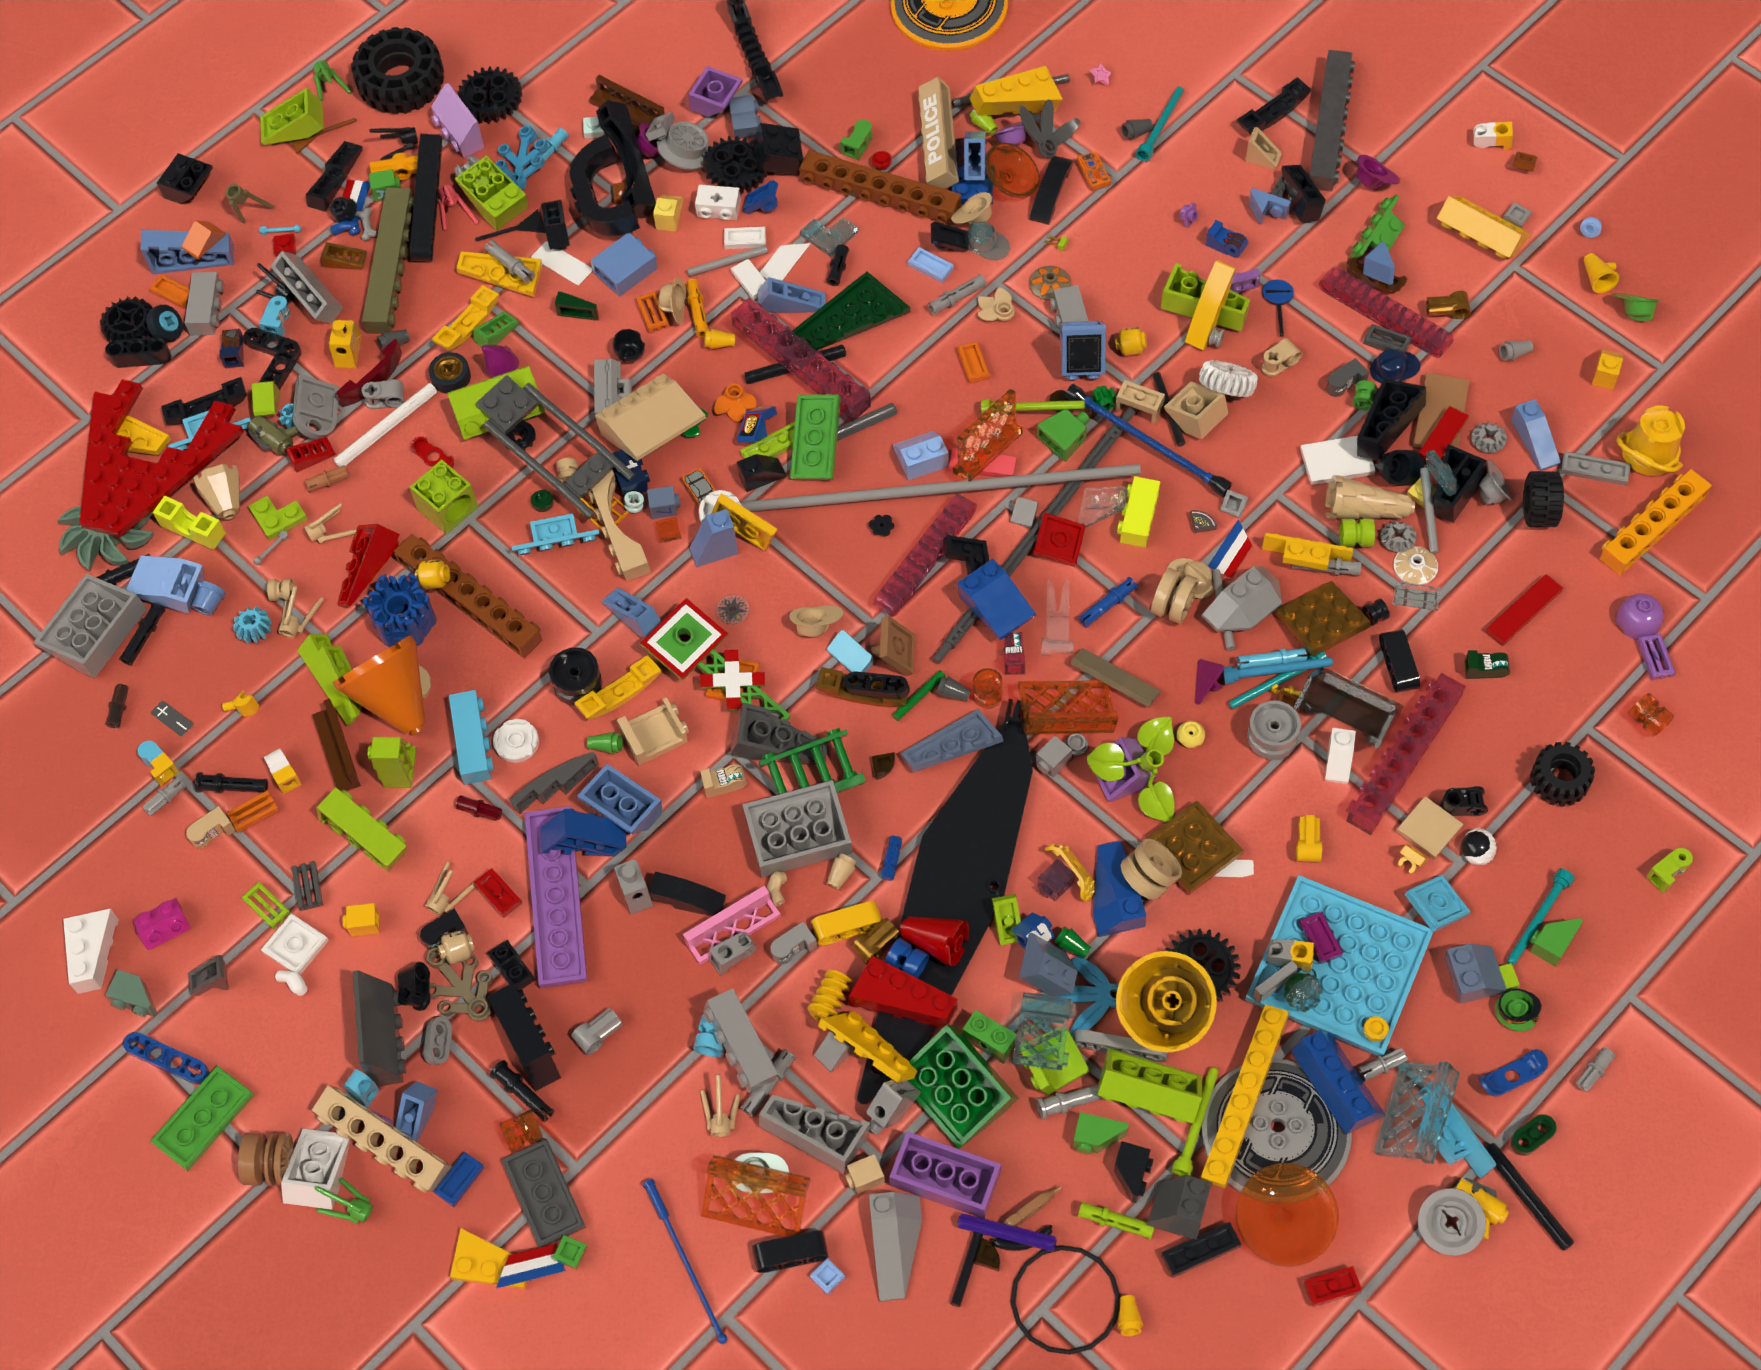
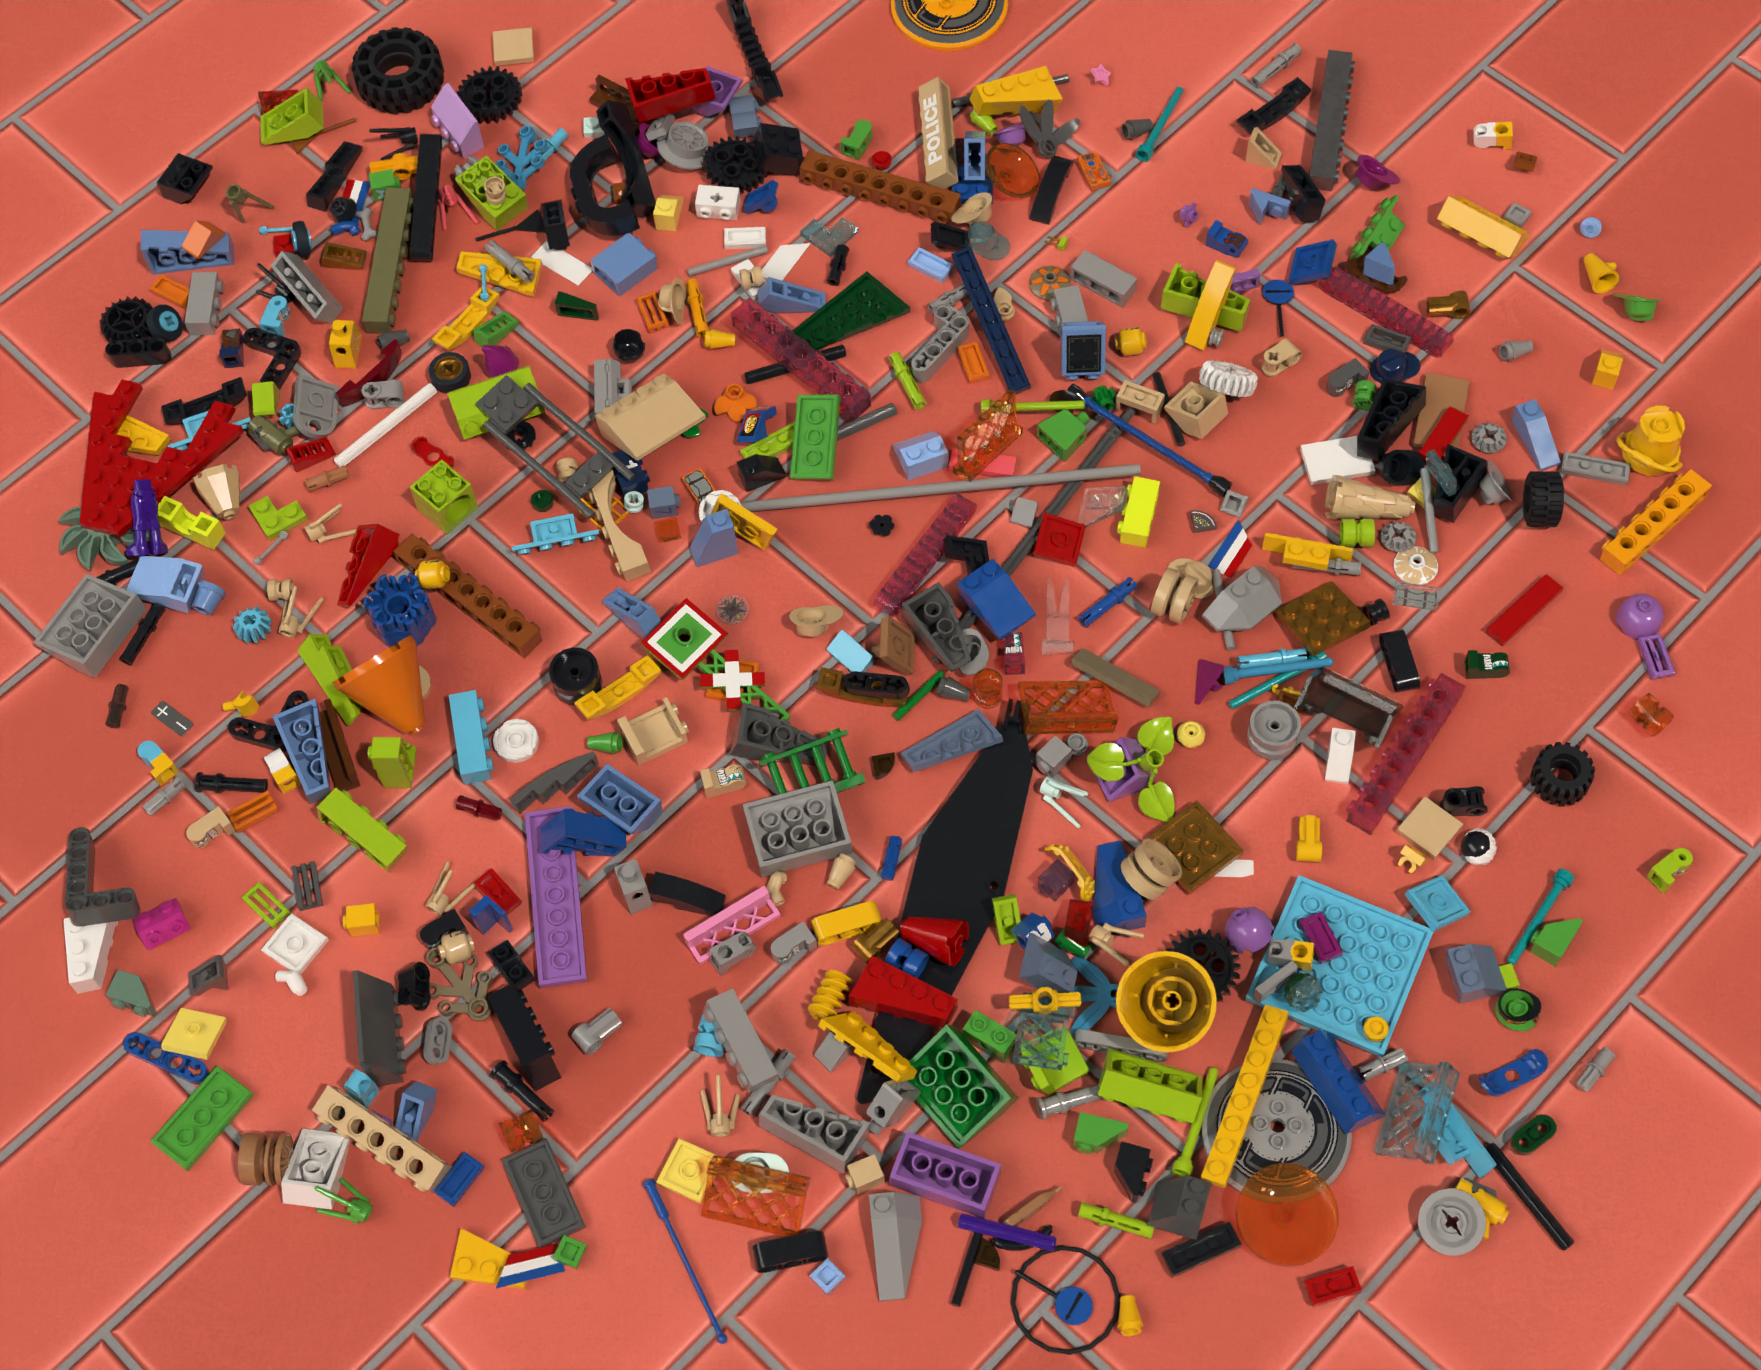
(81, 901): none -> dark grey beam
(145, 518): none -> dark purple piece
(194, 1033): none -> light yellow plate
(269, 99): none -> clear red slope
(272, 733): none -> black beam
(301, 239): none -> black wheel
(304, 742): none -> medium blue wedge
(484, 295): none -> medium azure hinge
(488, 913): none -> blue panel
(495, 190): none -> tan wheel
(513, 46): none -> tan tile
(669, 92): none -> red wedge
(686, 1171): none -> light yellow plate
(756, 276): none -> tan wheel
(904, 374): none -> lime pin
(936, 624): none -> dark grey wedge
(947, 322): none -> light grey beam
(978, 651): none -> light grey piece
(991, 320): none -> dark blue tile
(1053, 789): none -> light aqua plant
(1059, 1000): none -> yellow axle
(1071, 1304): none -> blue piece
(1079, 921): none -> clear red slope
(1103, 278): none -> light grey brick
(1103, 938): none -> tan plant
(1248, 929): none -> medium lavender cylinder
(1282, 60): none -> light grey pin
(1312, 262): none -> blue plate

